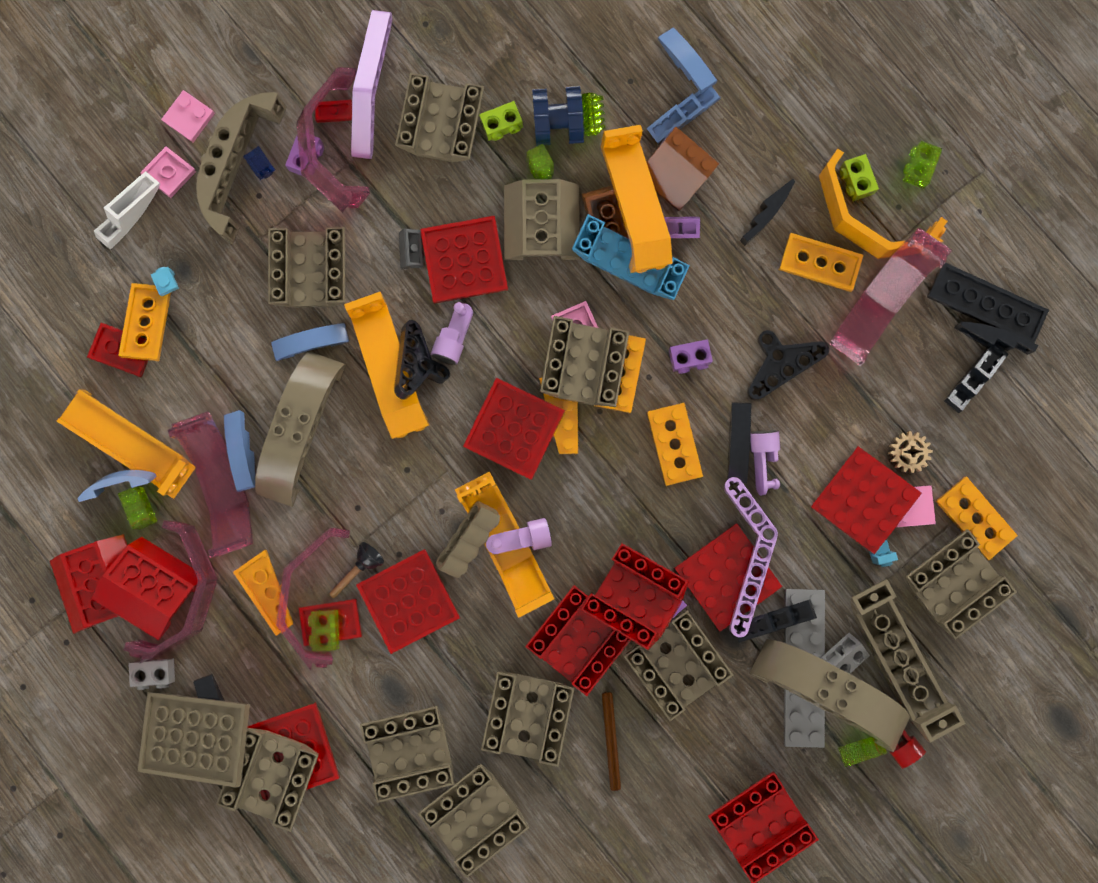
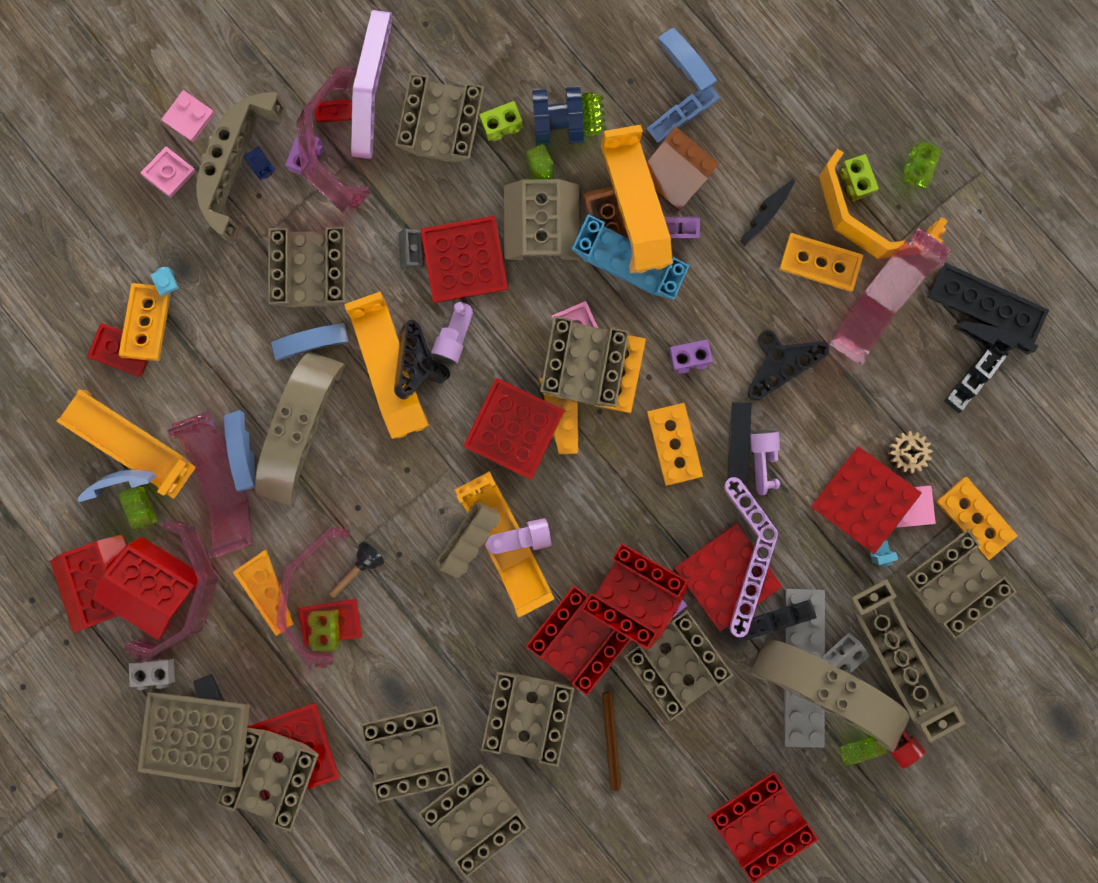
(126, 210): white slope -> none
(408, 601): red plate -> none

